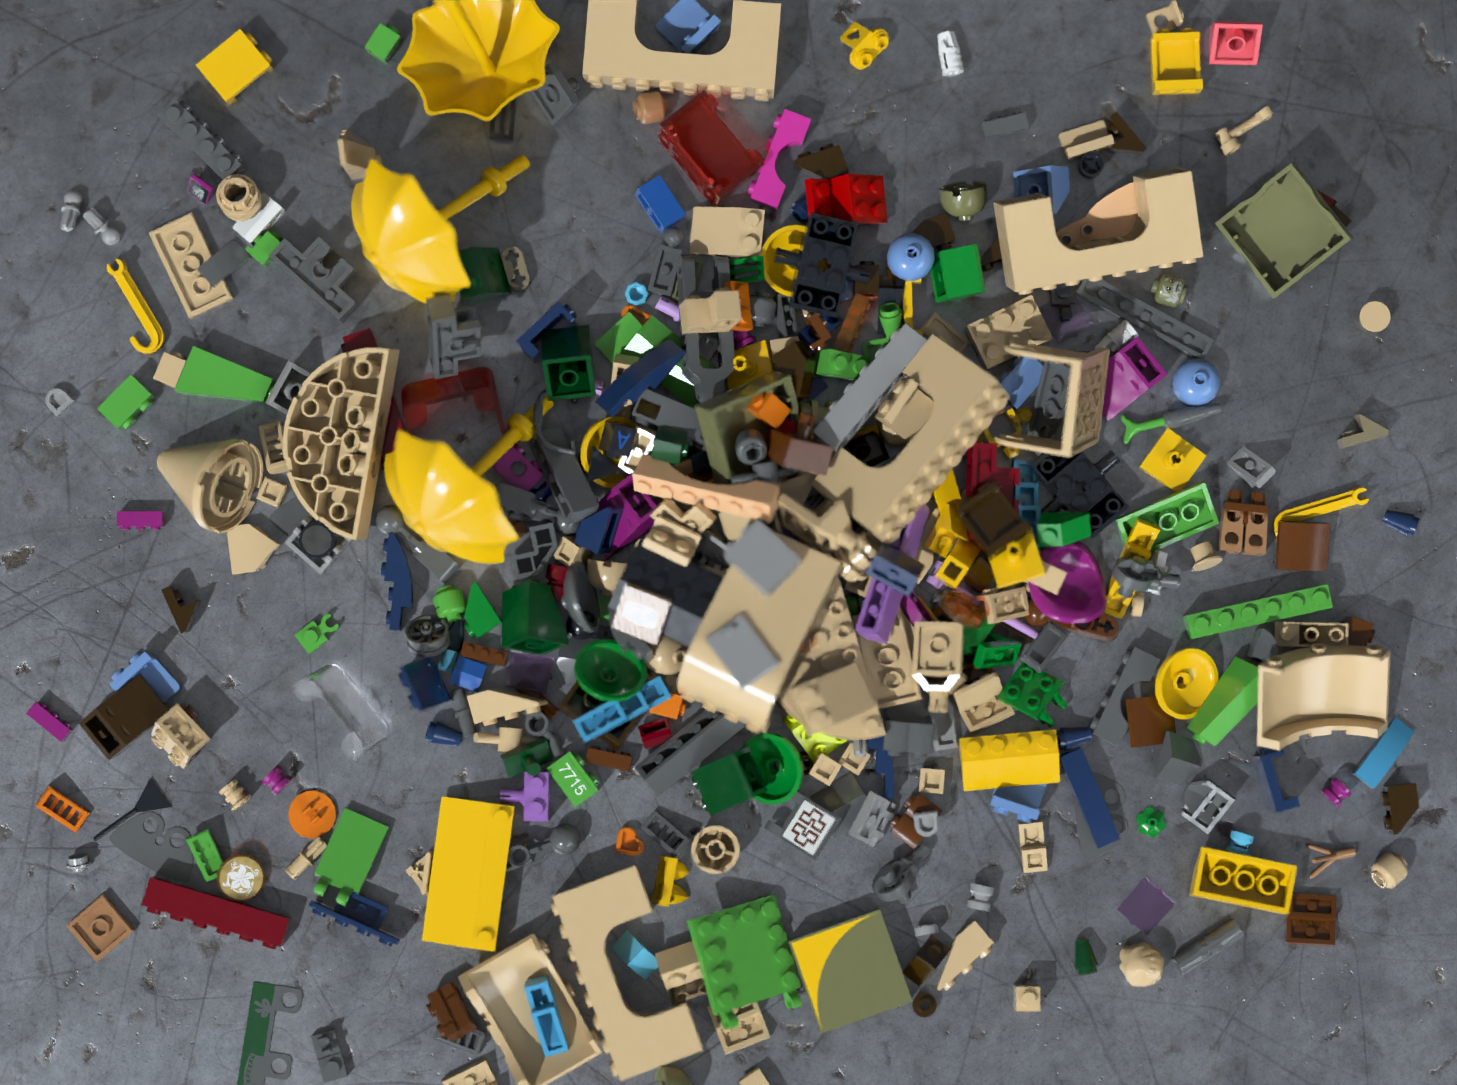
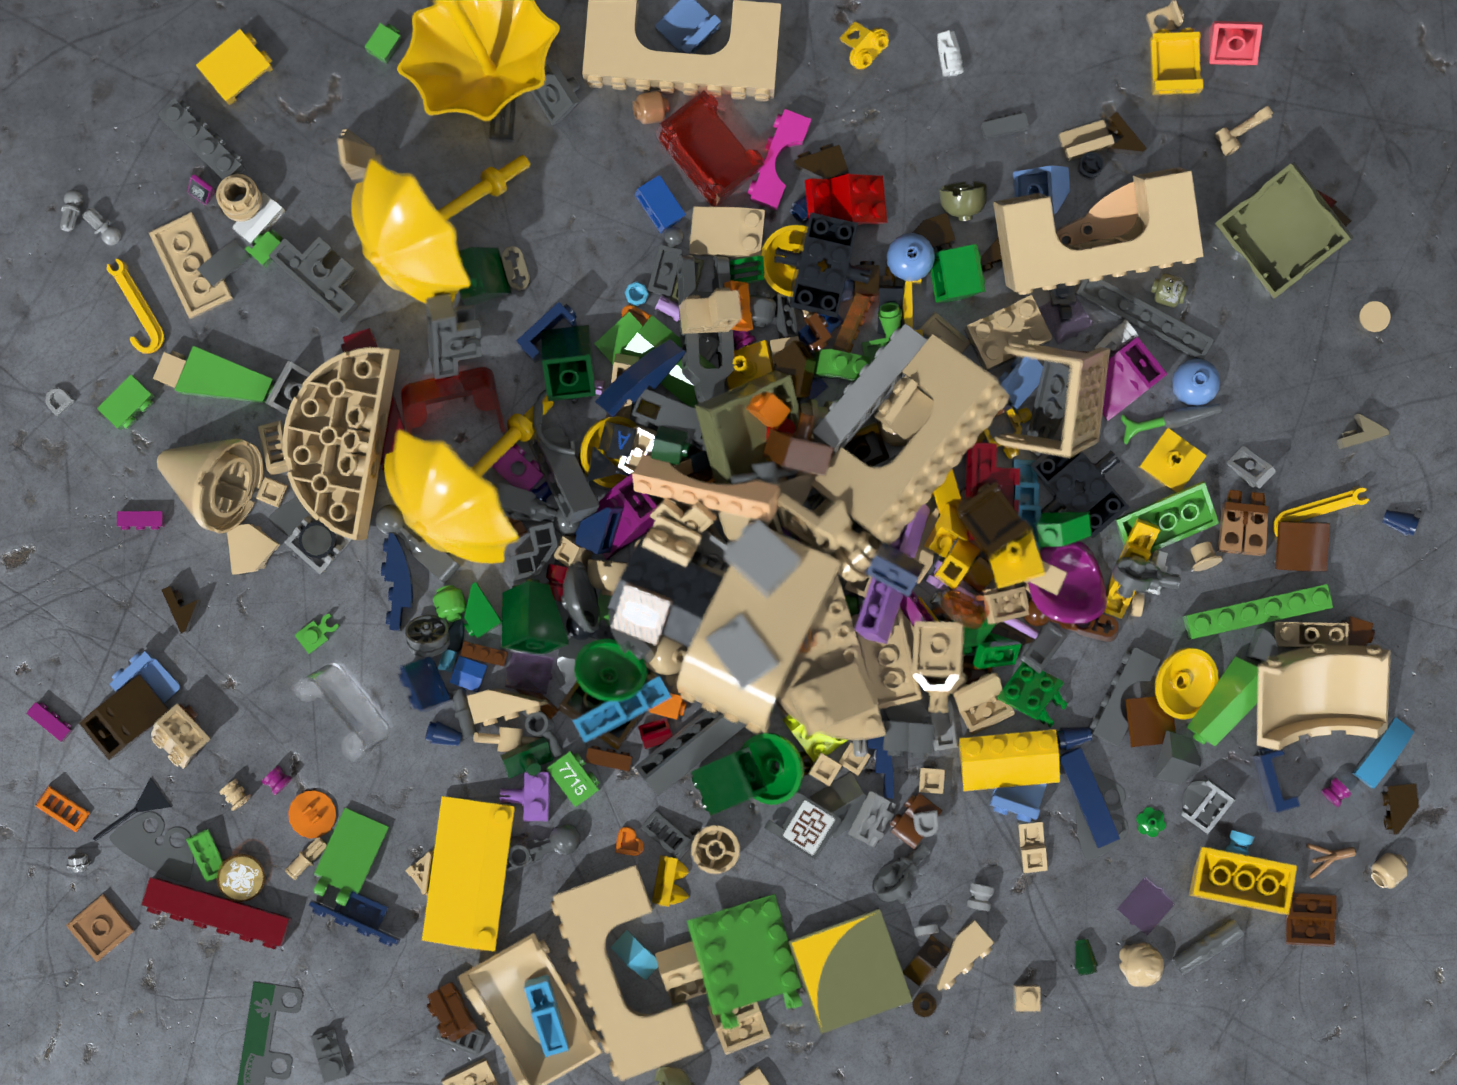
(750, 446): dark grey head -> none

